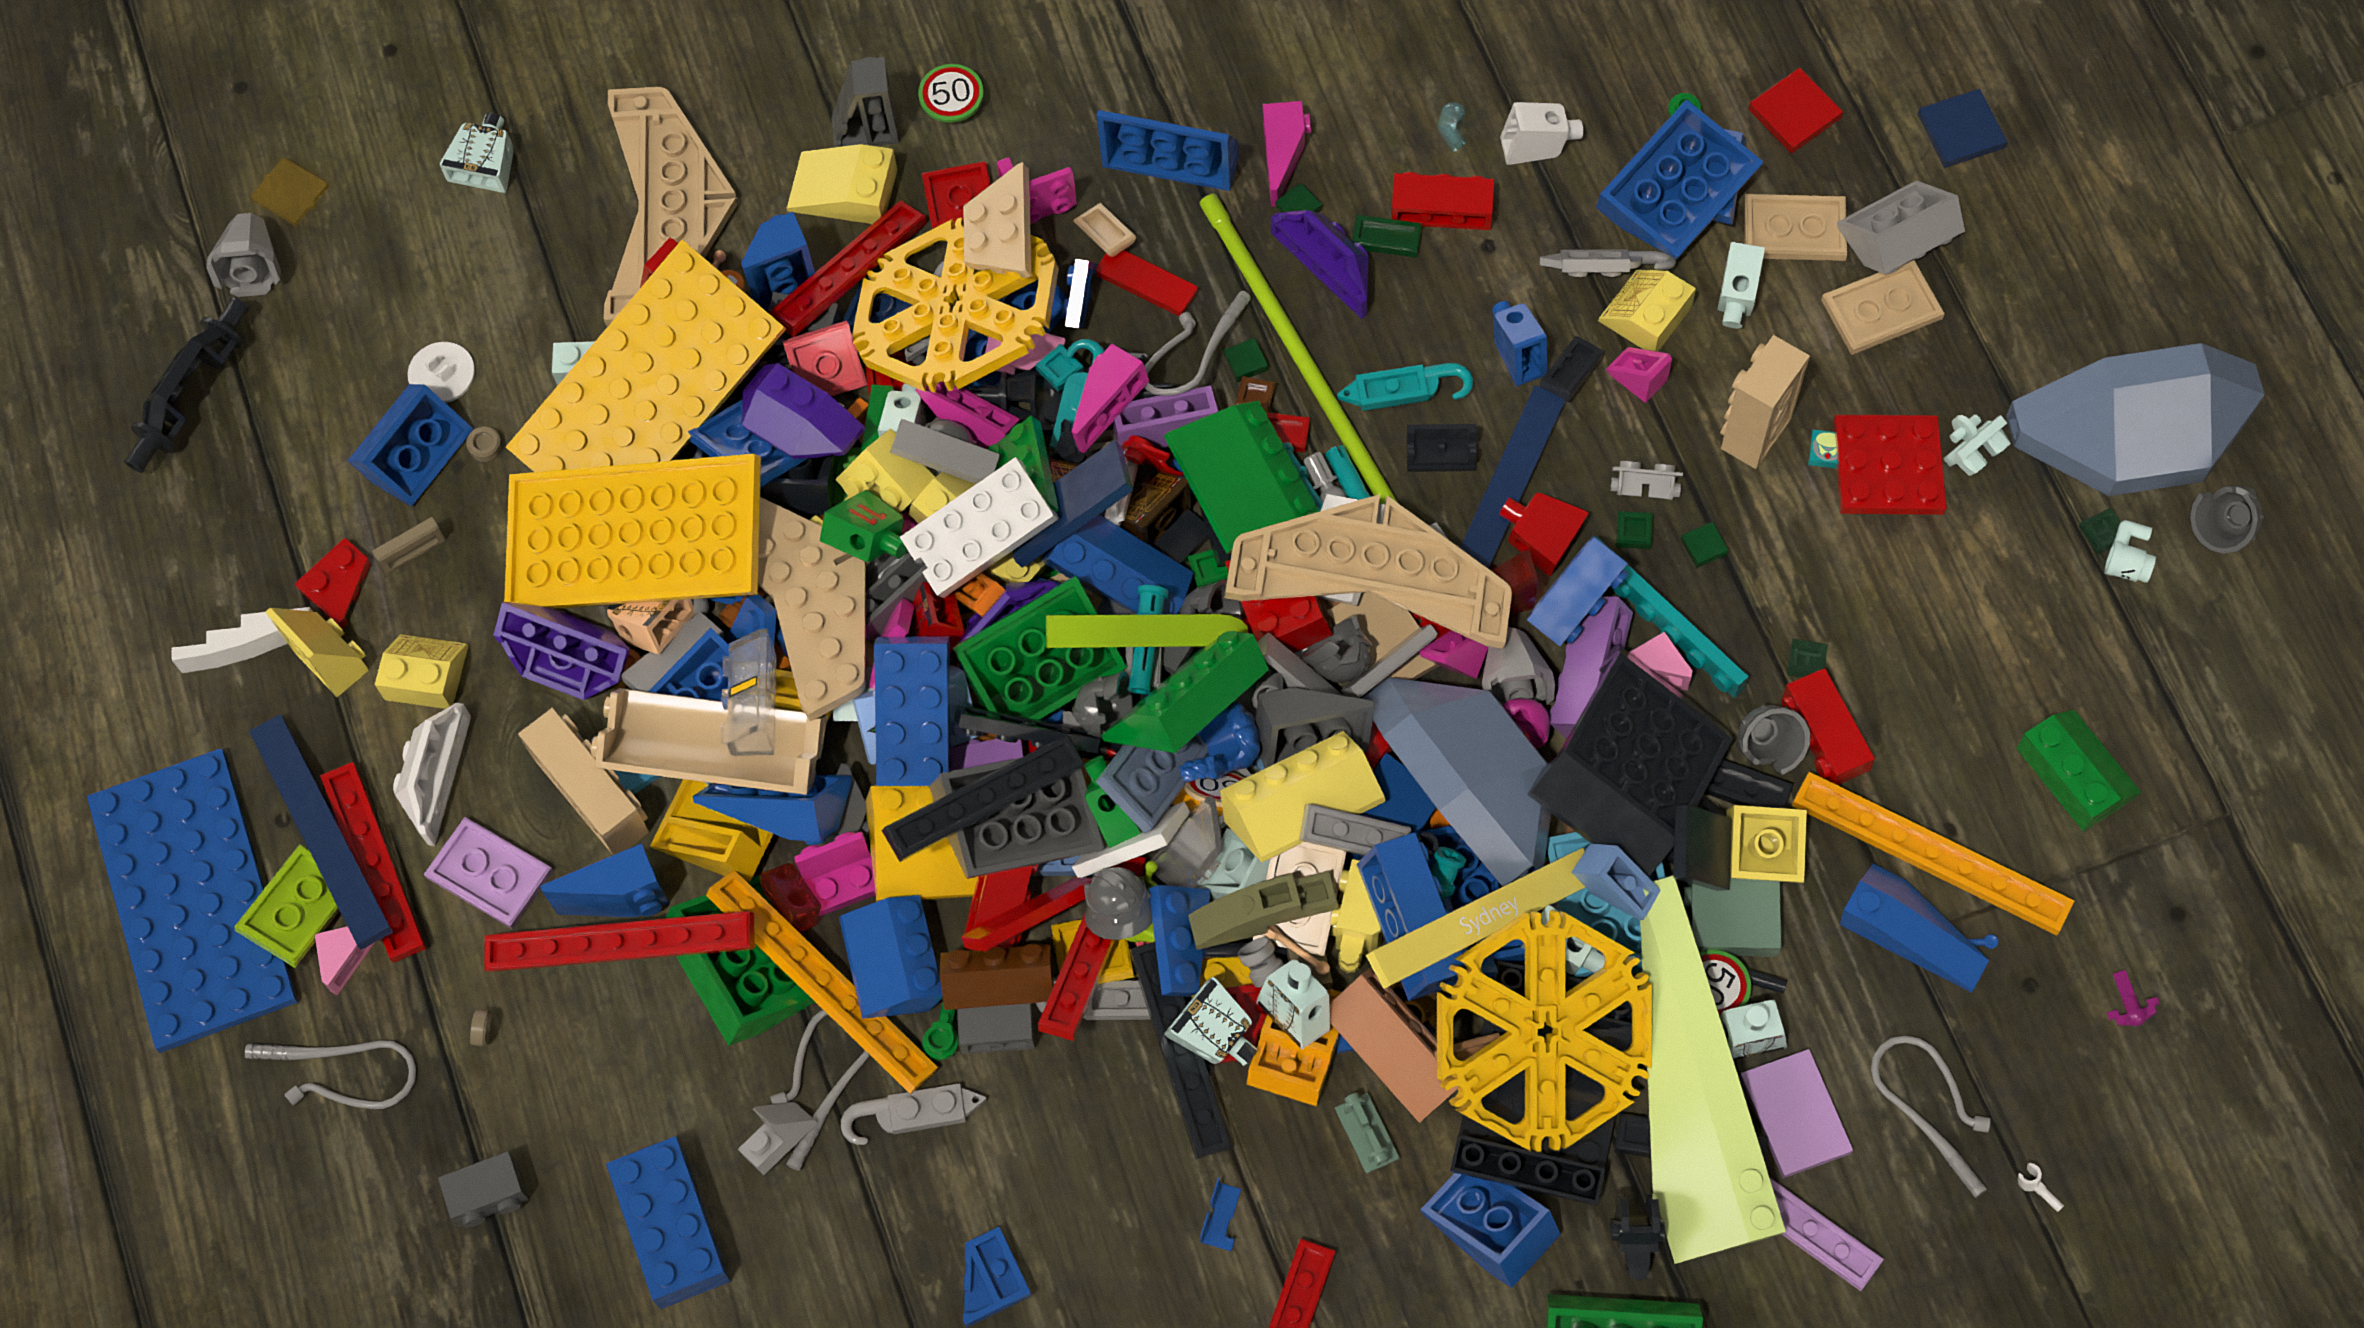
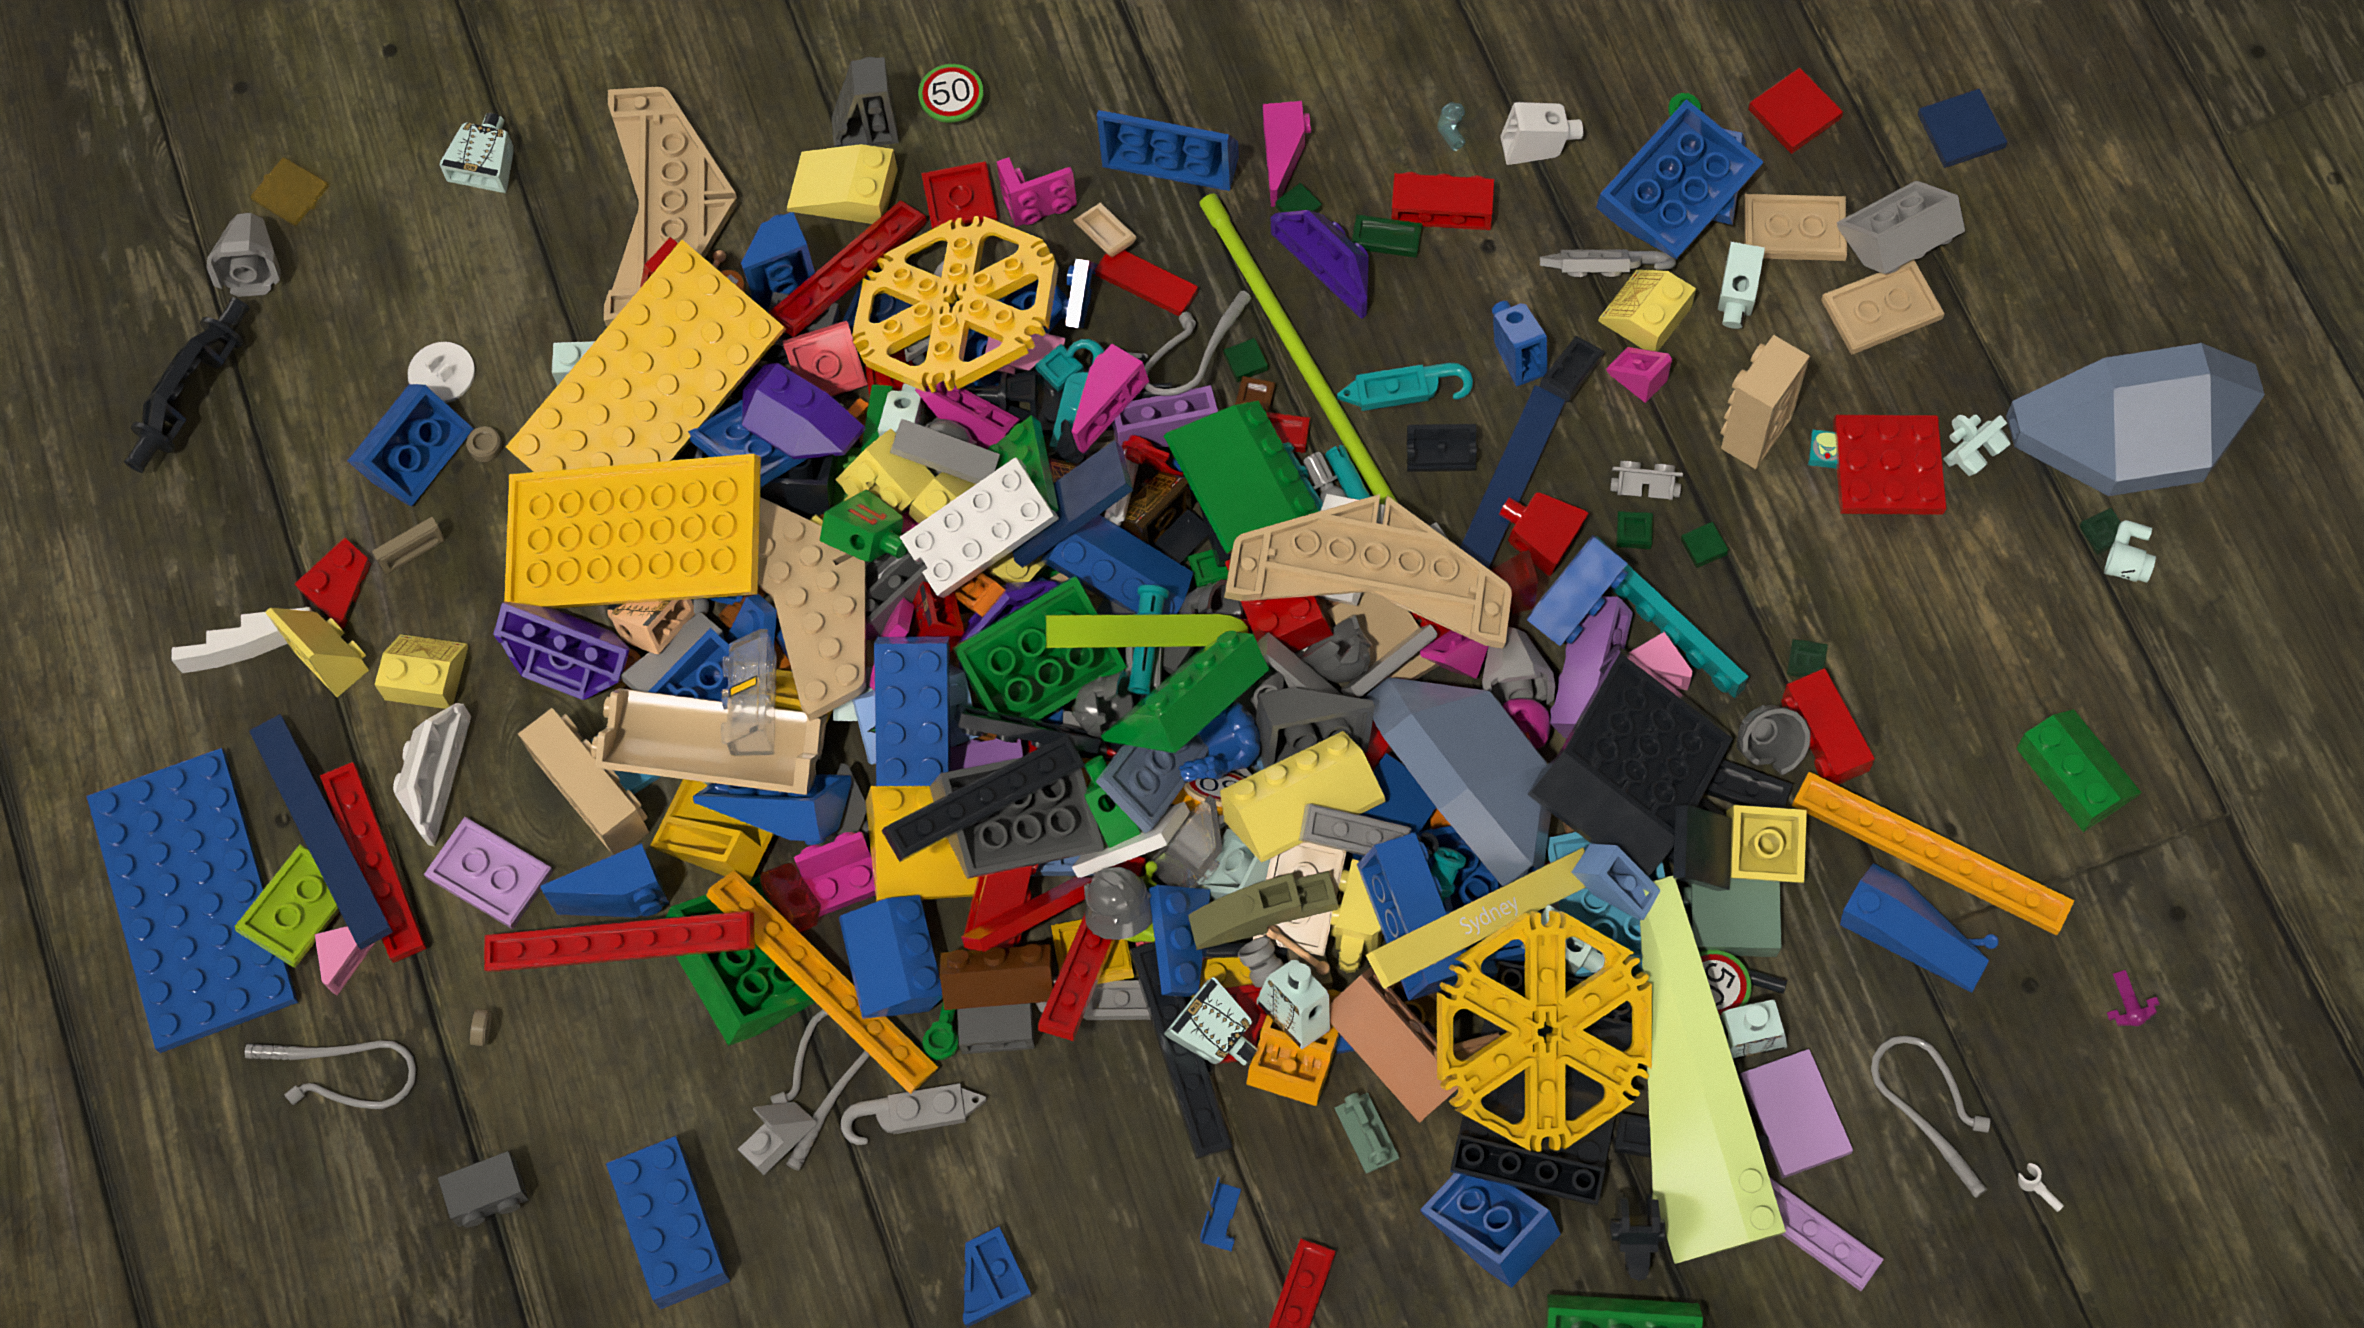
(1000, 225): tan wing -> none
(2226, 518): dark grey helmet -> none

